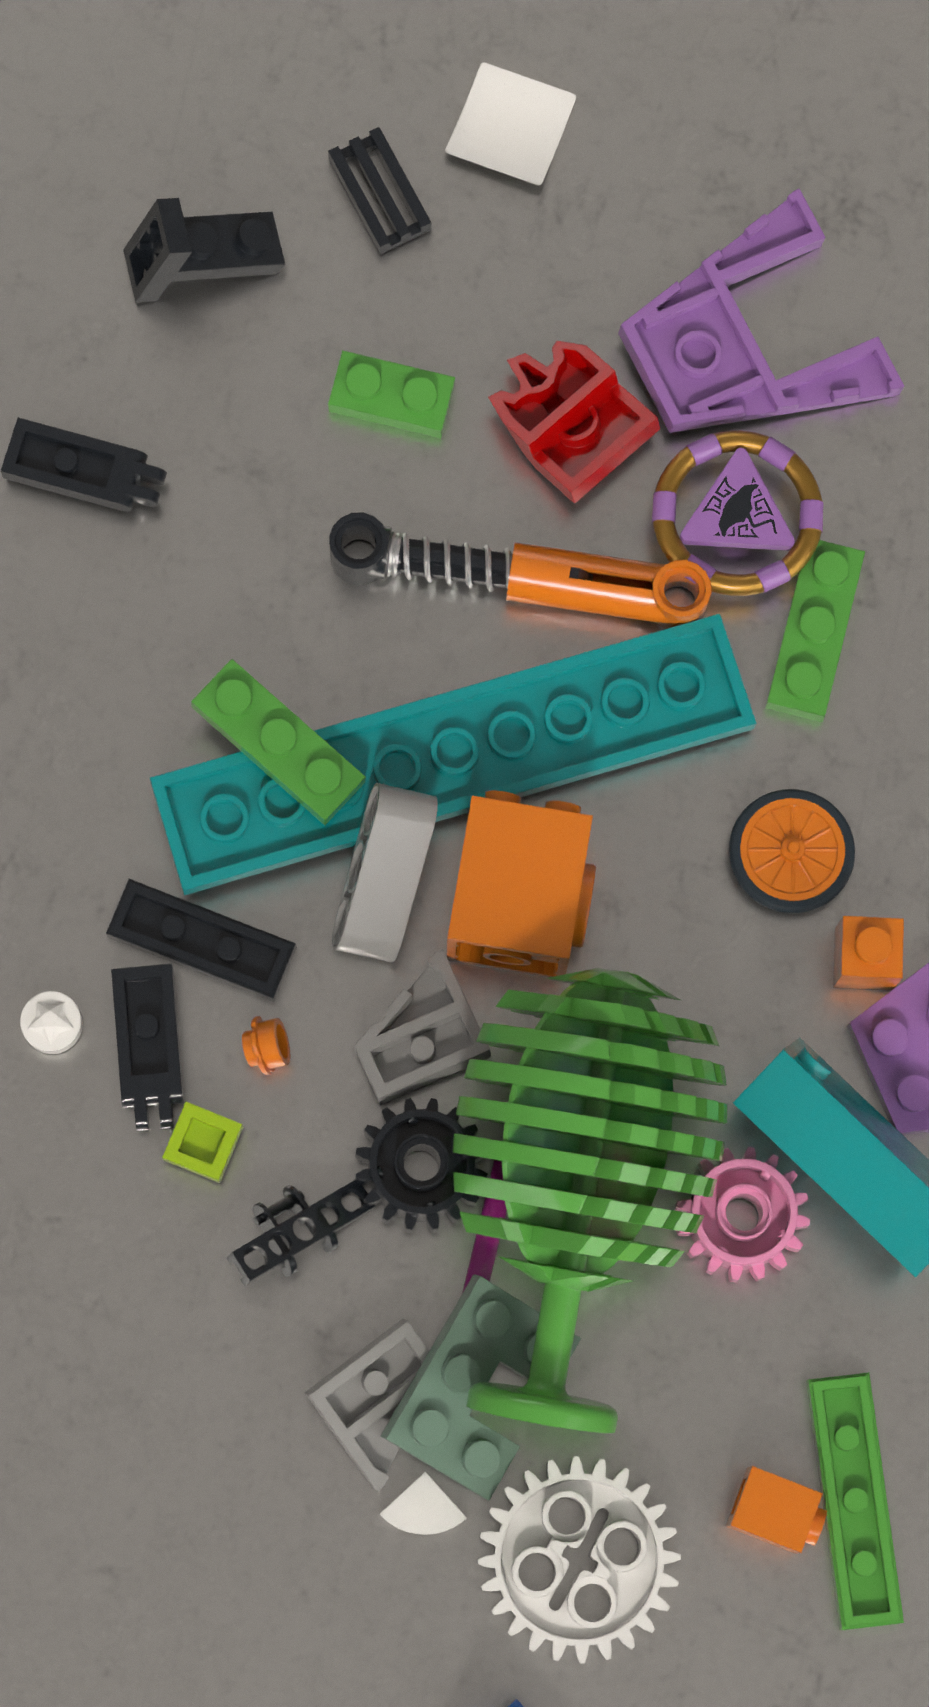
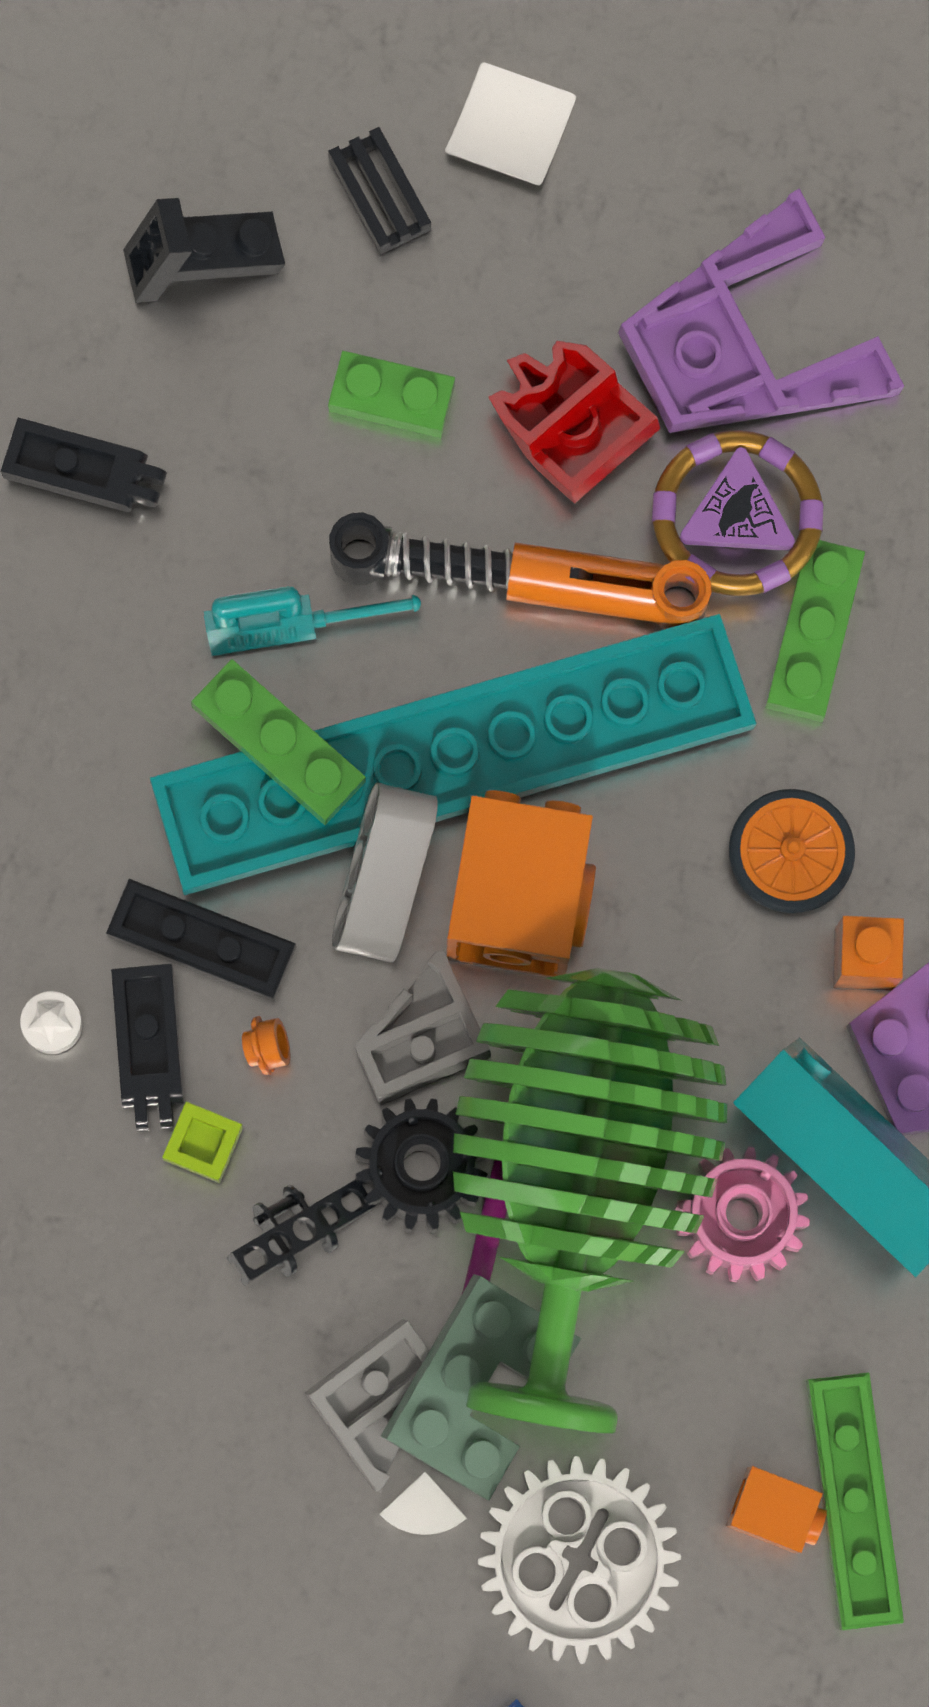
(279, 618): none -> teal piece

